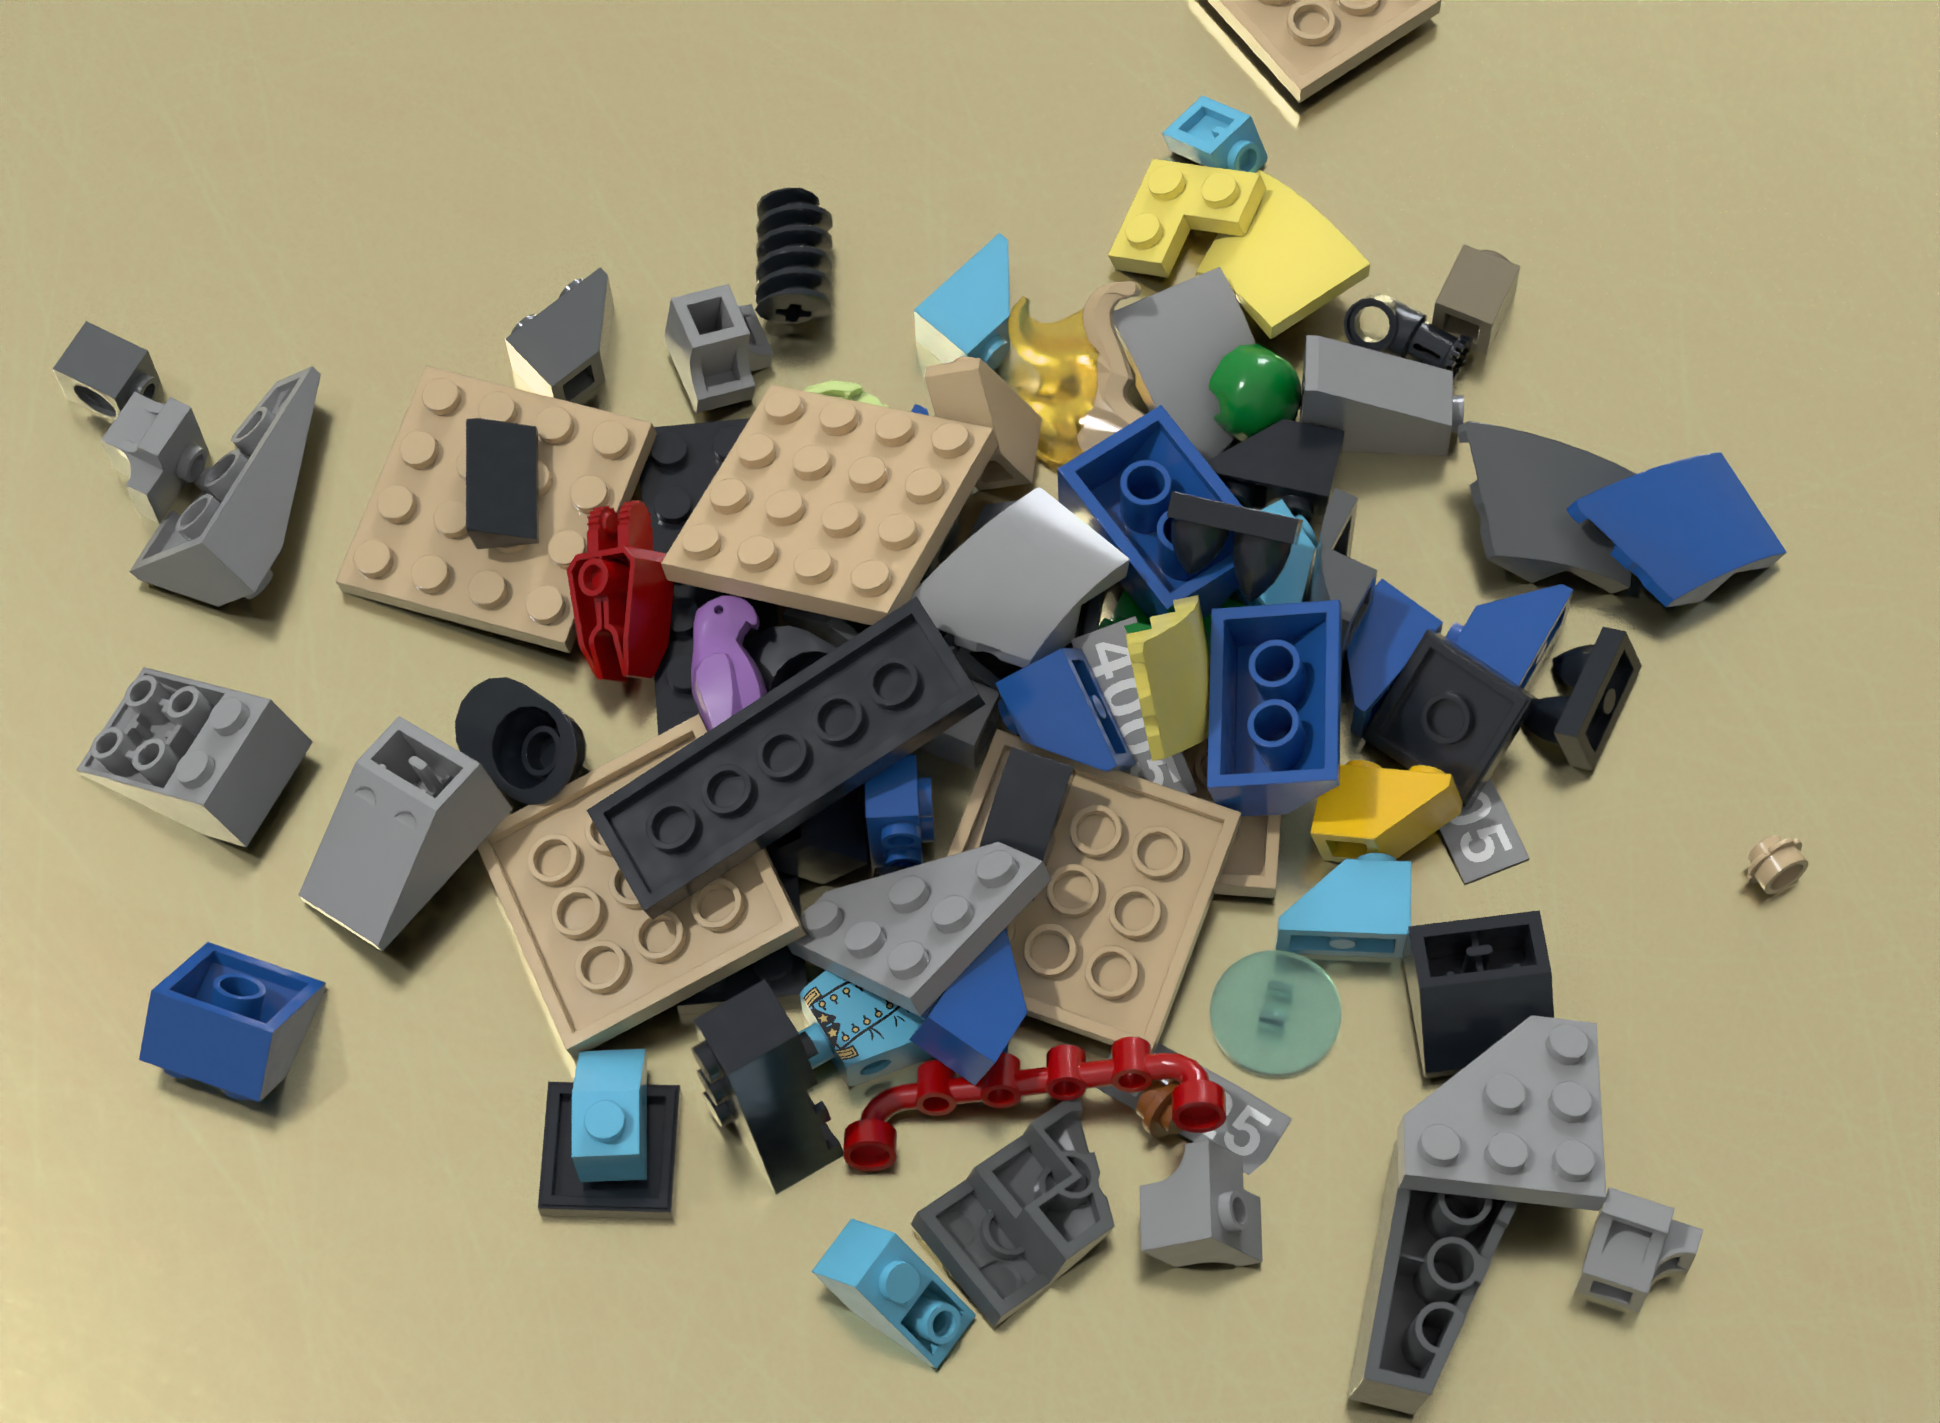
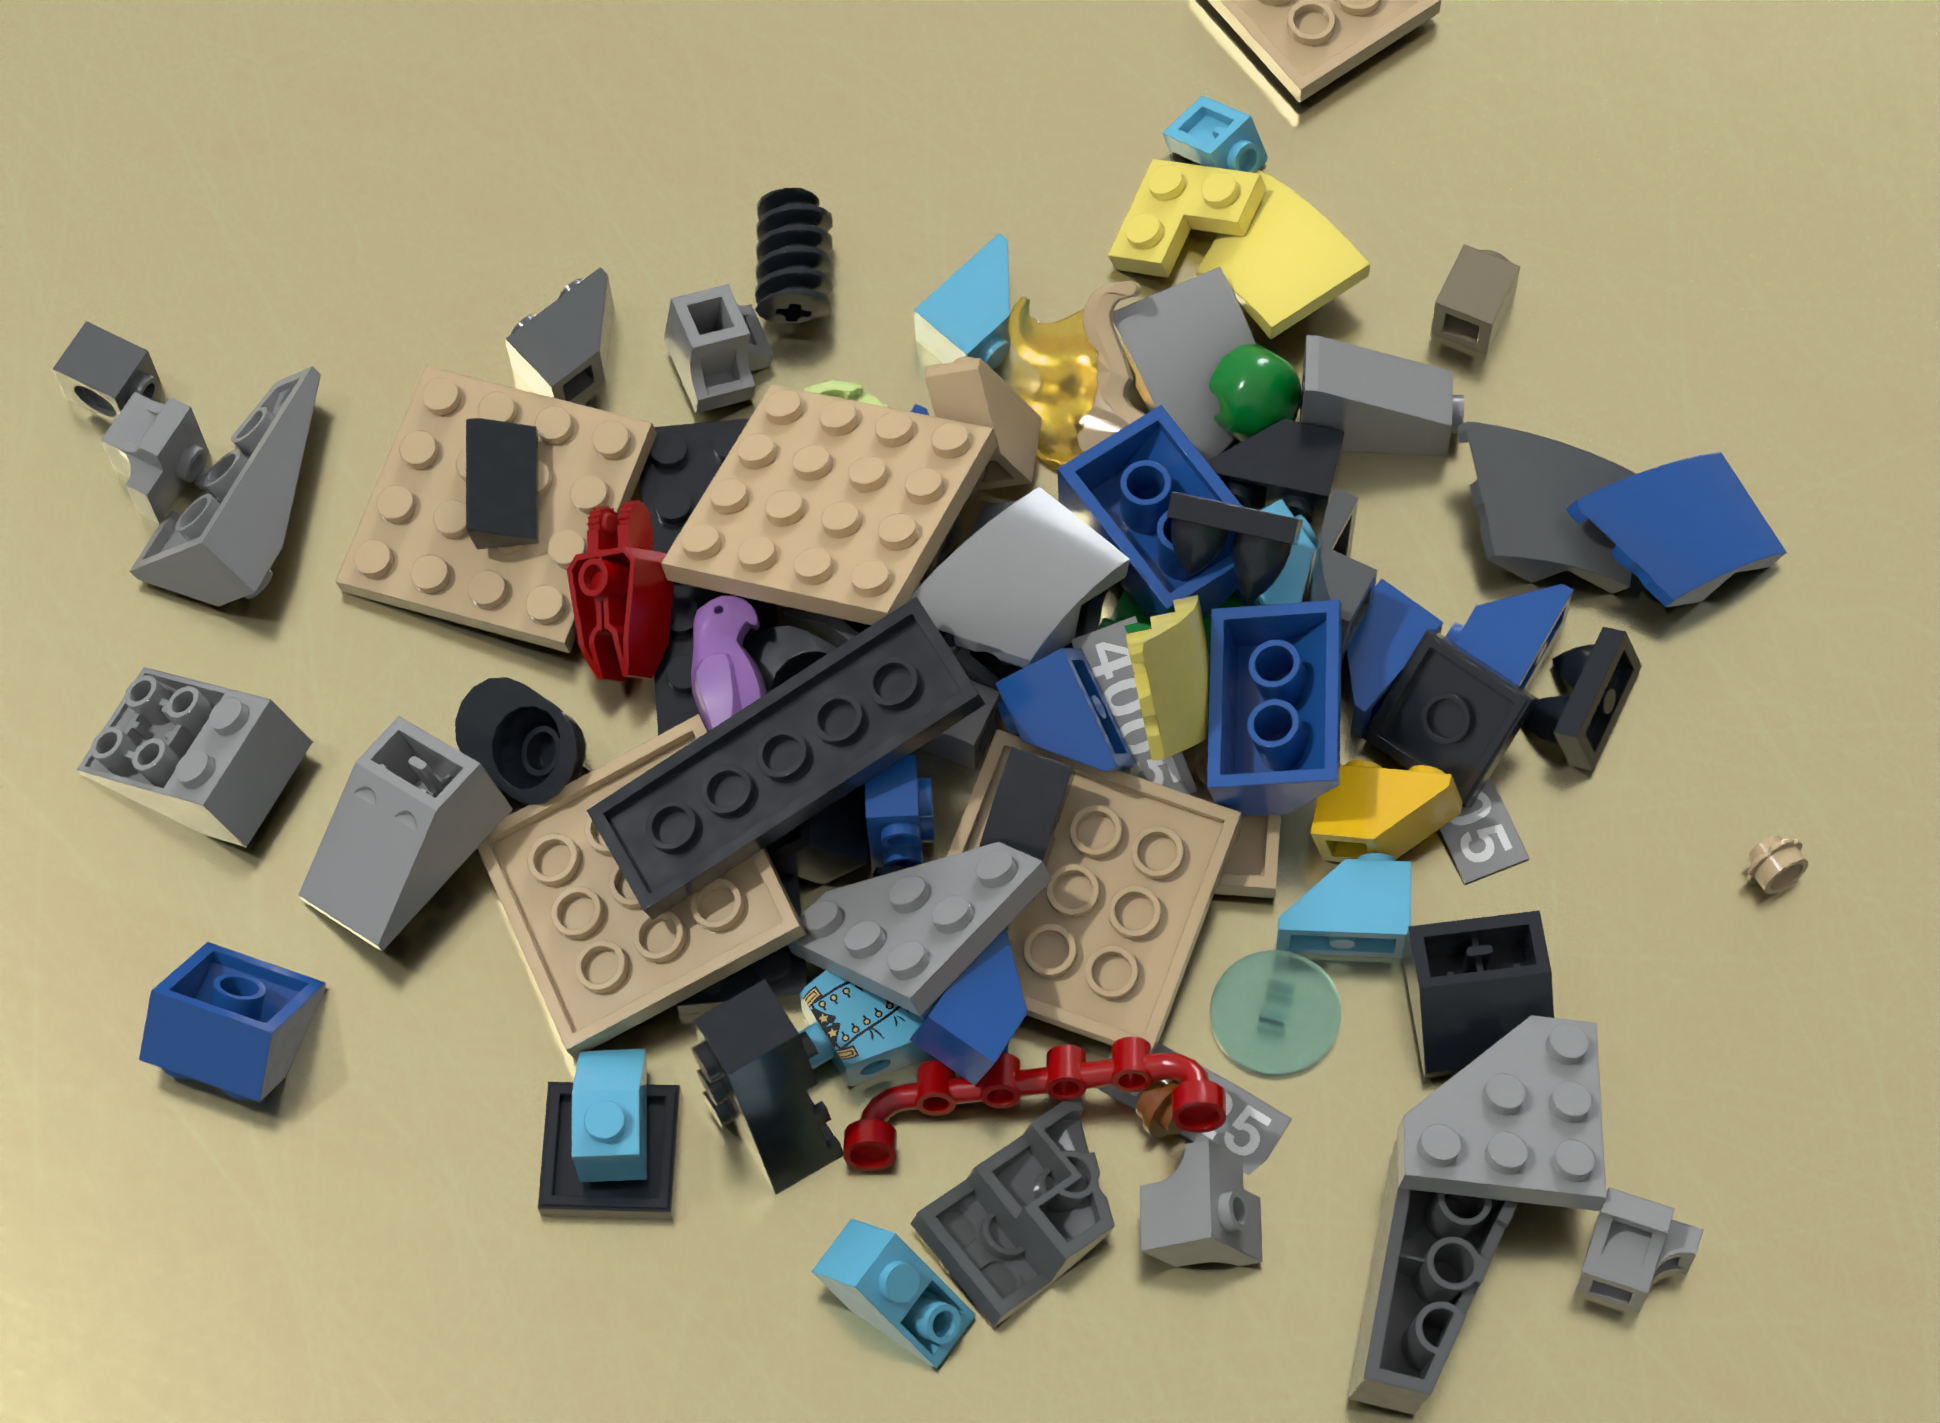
(1408, 335): black connector -> none

